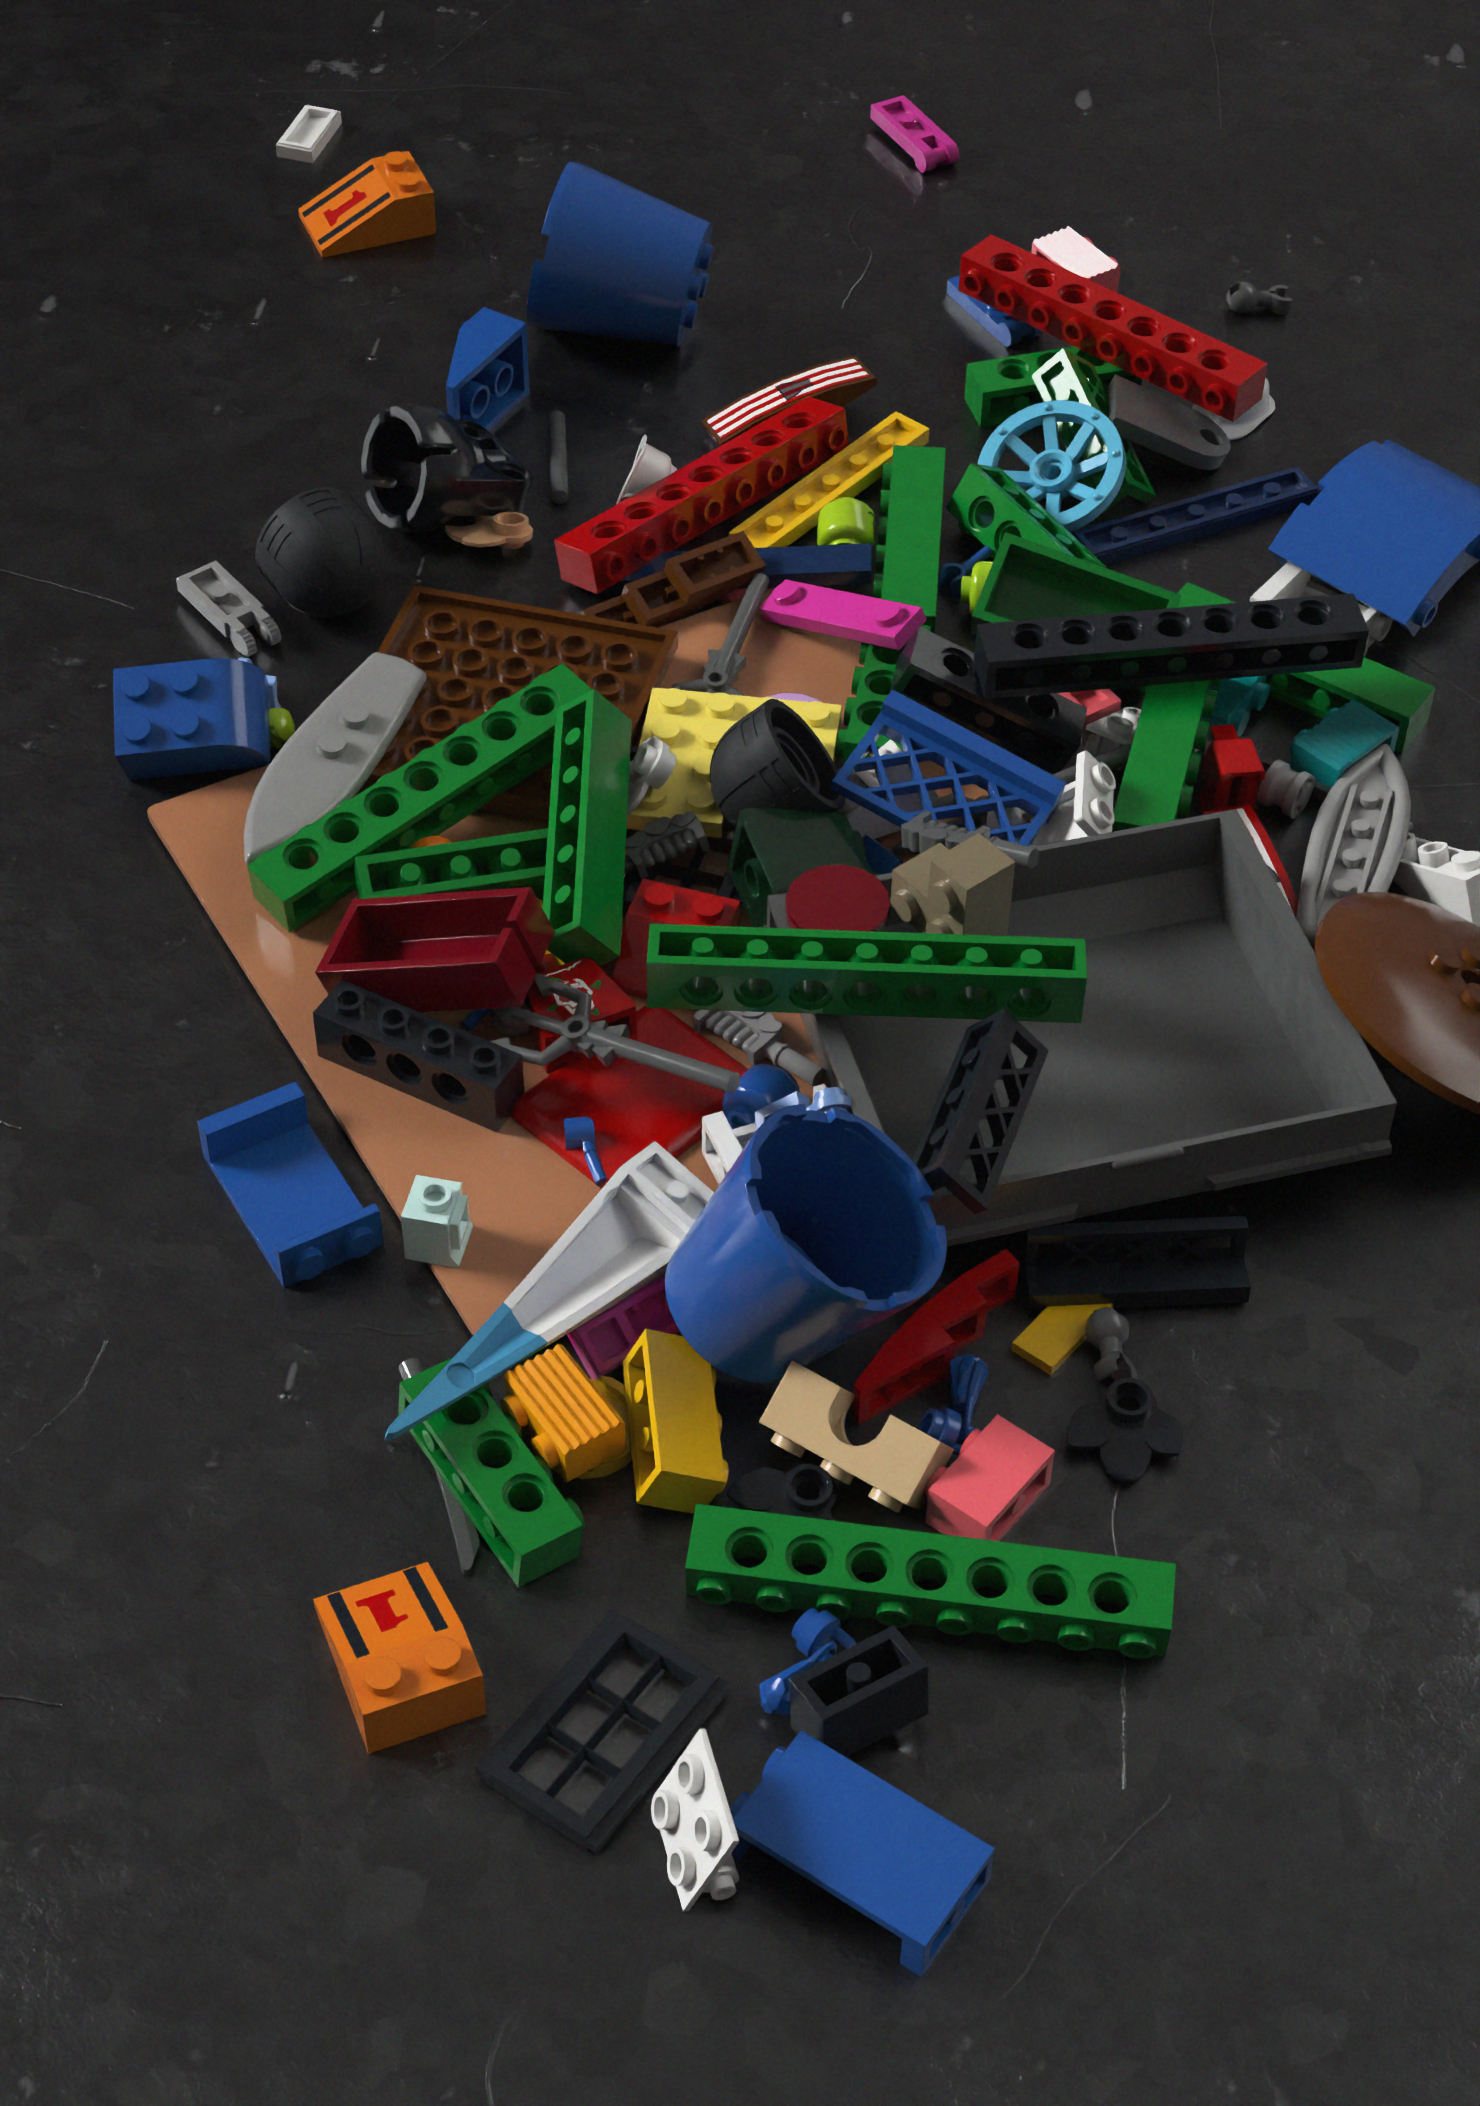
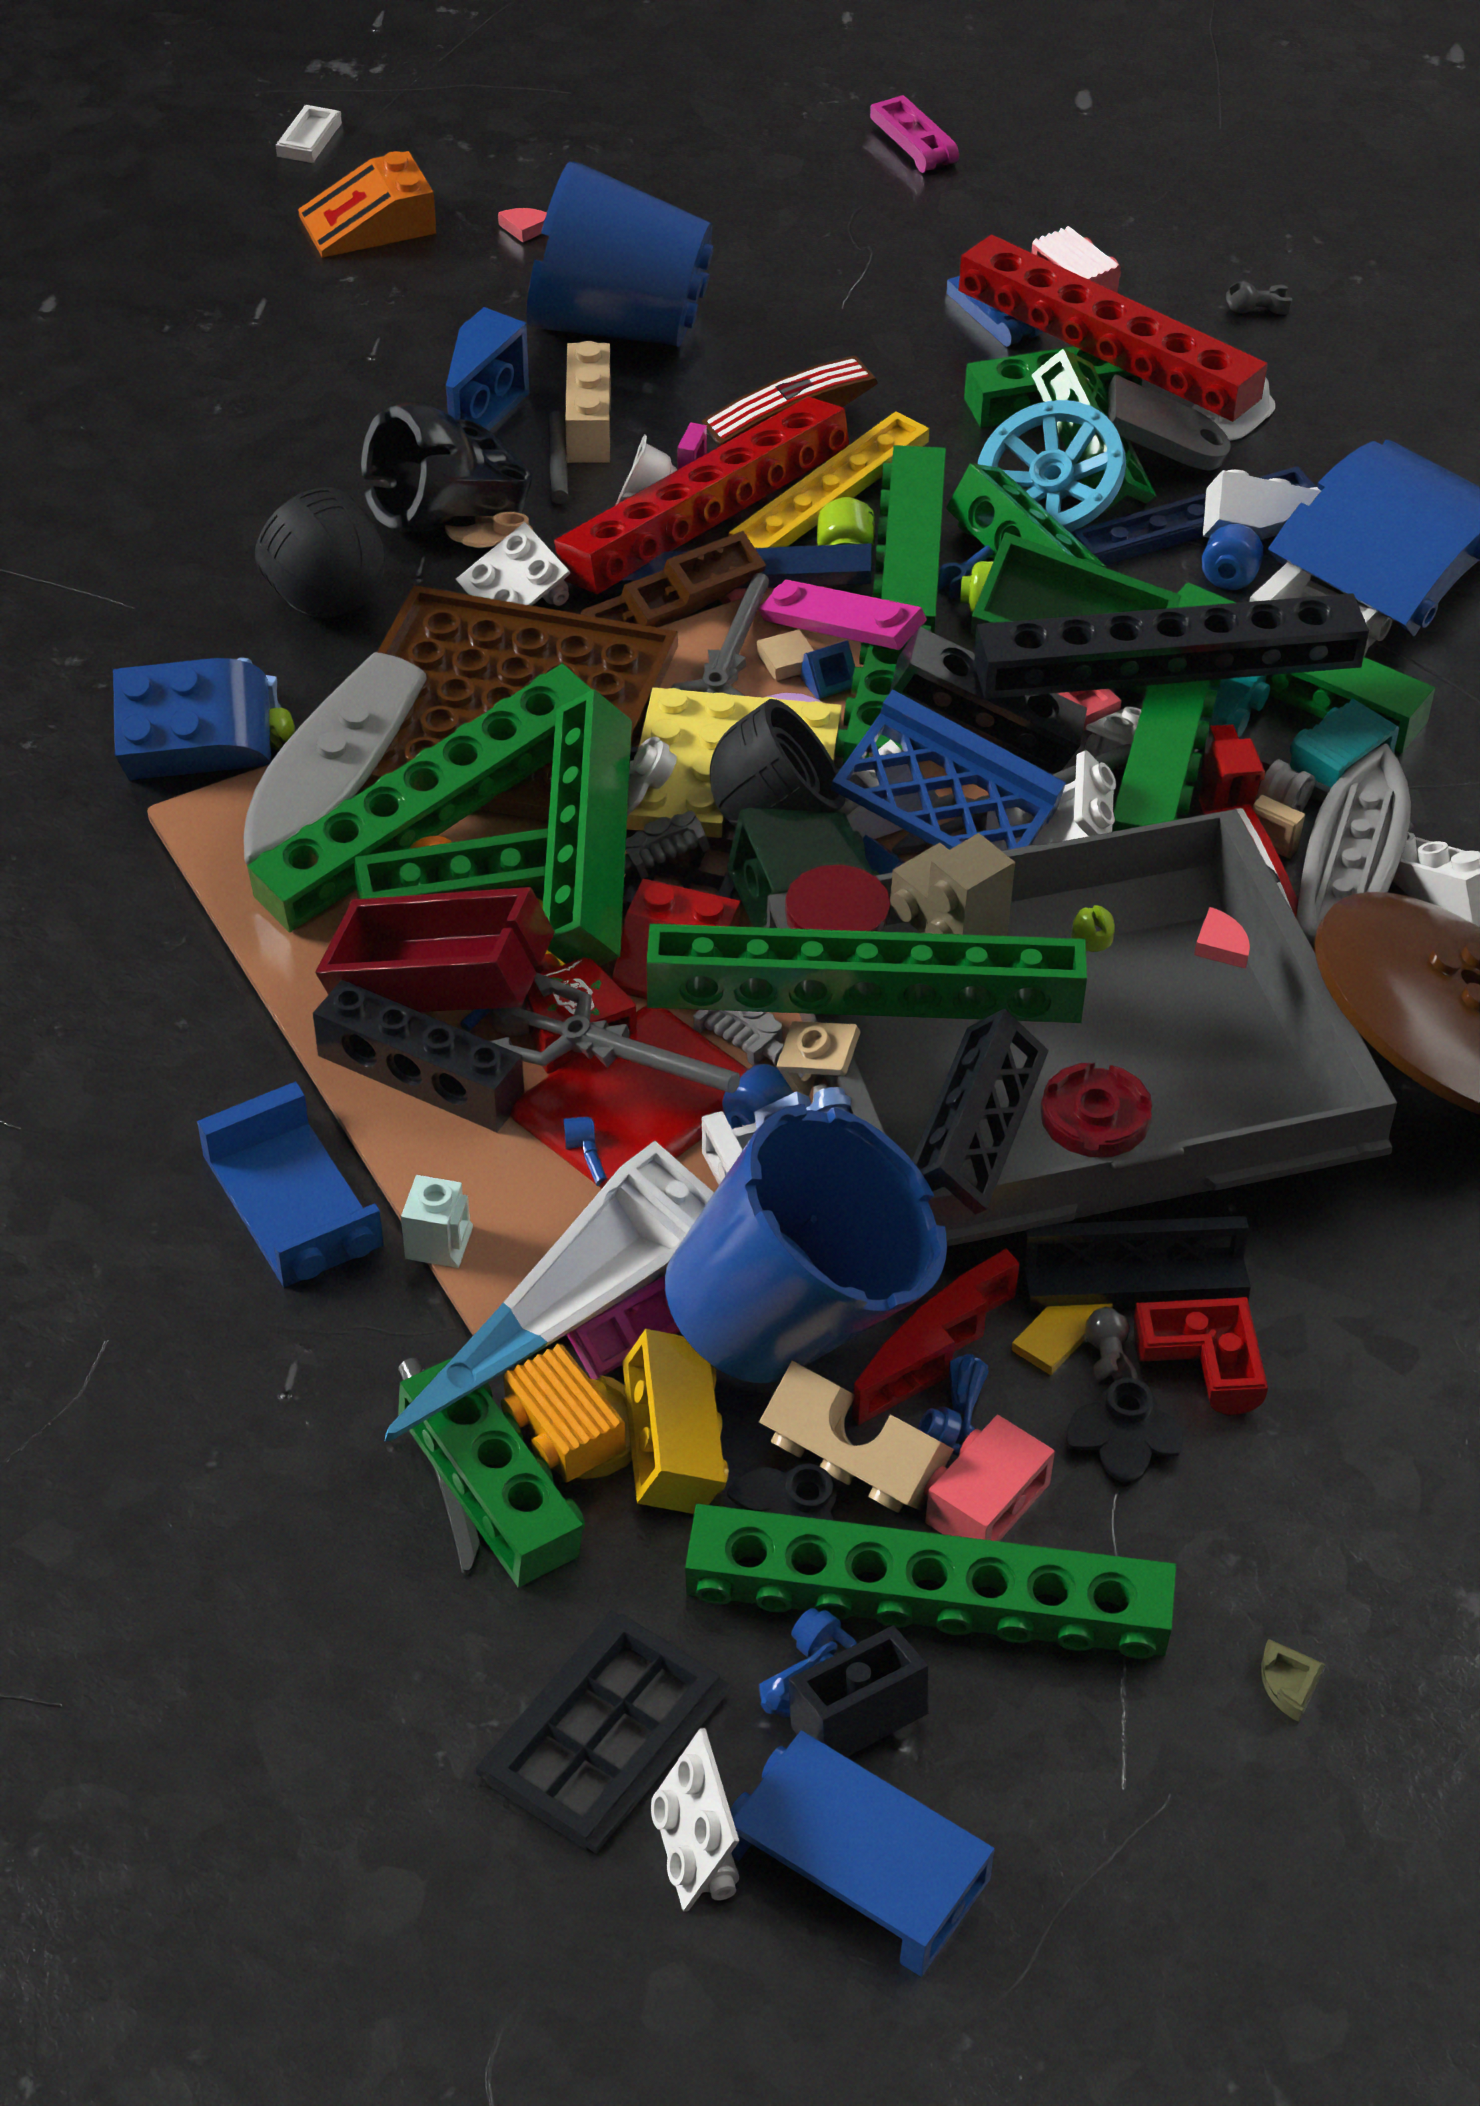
(228, 606): light grey hinge -> none
(402, 1656): orange slope -> none
(518, 571): none -> white hinge
(522, 222): none -> coral tile
(588, 402): none -> tan arch
(692, 444): none -> dark pink tile
(783, 653): none -> tan tile
(815, 1050): none -> tan bracket
(828, 669): none -> blue slope
(924, 832): dark grey piece -> none
(1084, 928): none -> lime hinge
(1096, 1110): none -> dark red tile
(1208, 1330): none -> red brick
(1223, 940): none -> coral tile
(1232, 557): none -> blue head
(1252, 502): none -> white slope
(1281, 824): none -> tan tile
(1289, 1678): none -> olive tile

